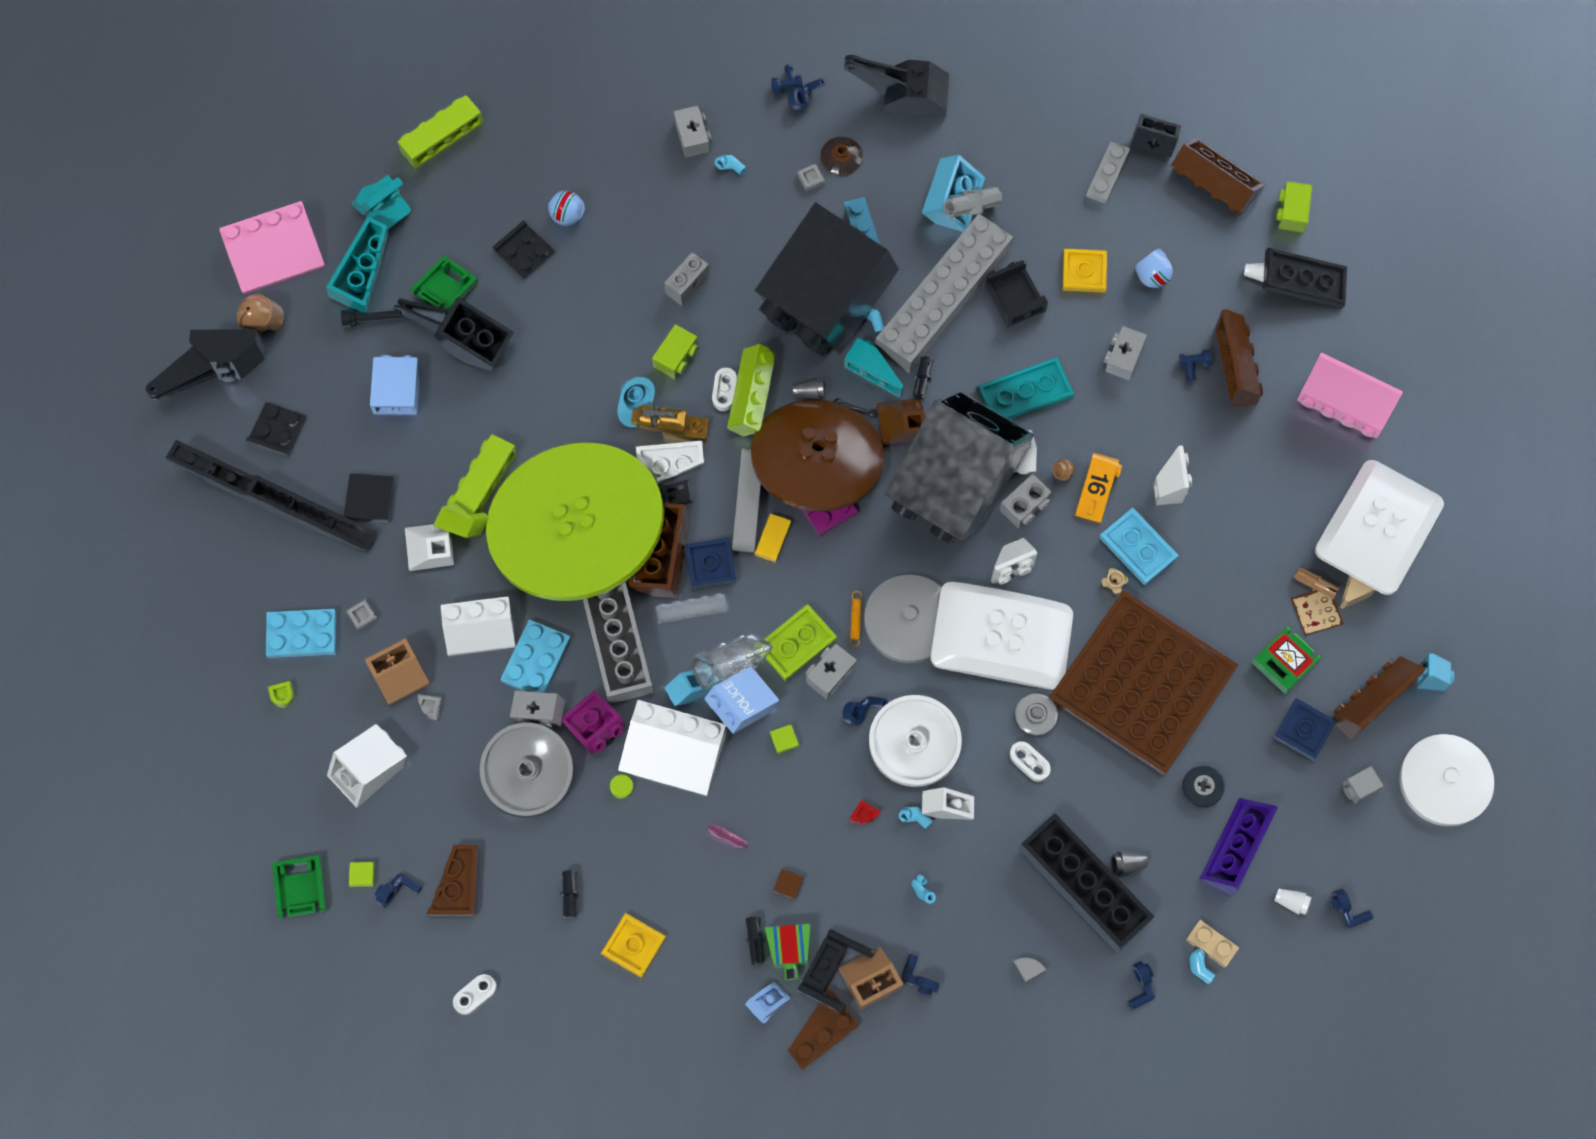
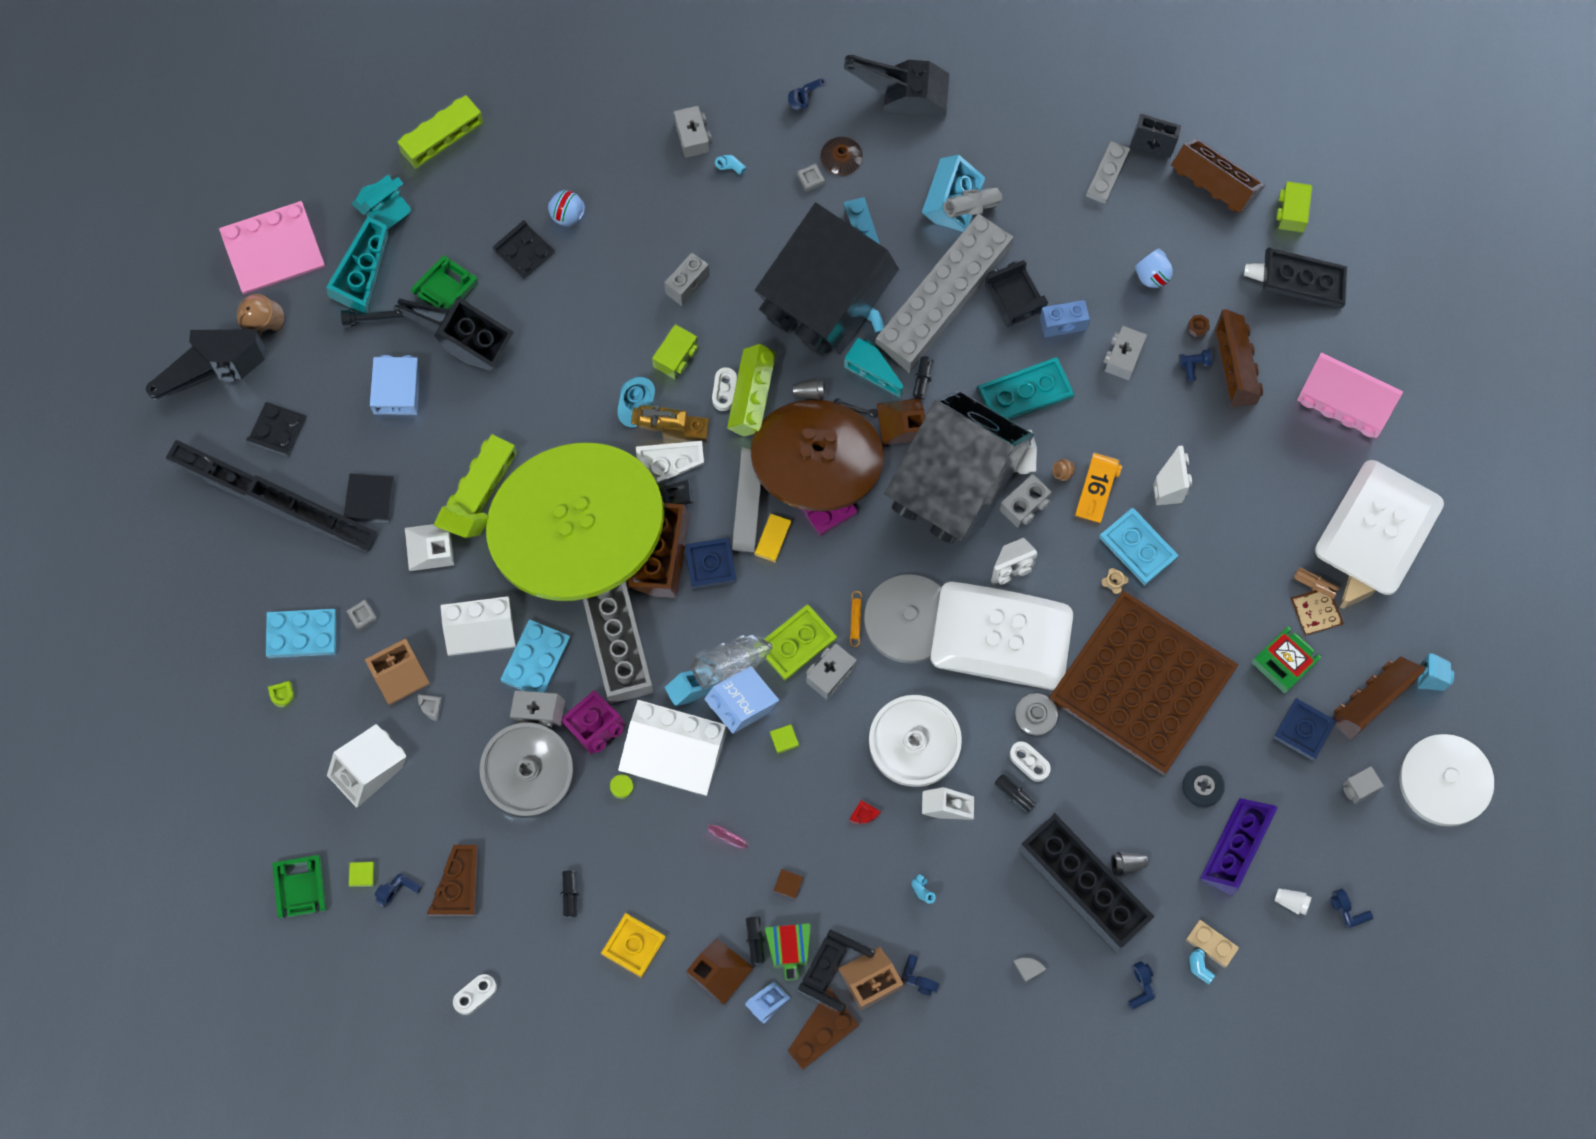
(691, 608): clear piece -> none
(719, 971): none -> reddish brown slope
(793, 81): dark blue piece -> none
(855, 712): dark blue plate -> none
(914, 814): medium azure arm -> none
(1015, 793): none -> black axle
(1064, 318): none -> medium blue brick
(1084, 270): yellow tile -> none
(1198, 325): none -> reddish brown tile

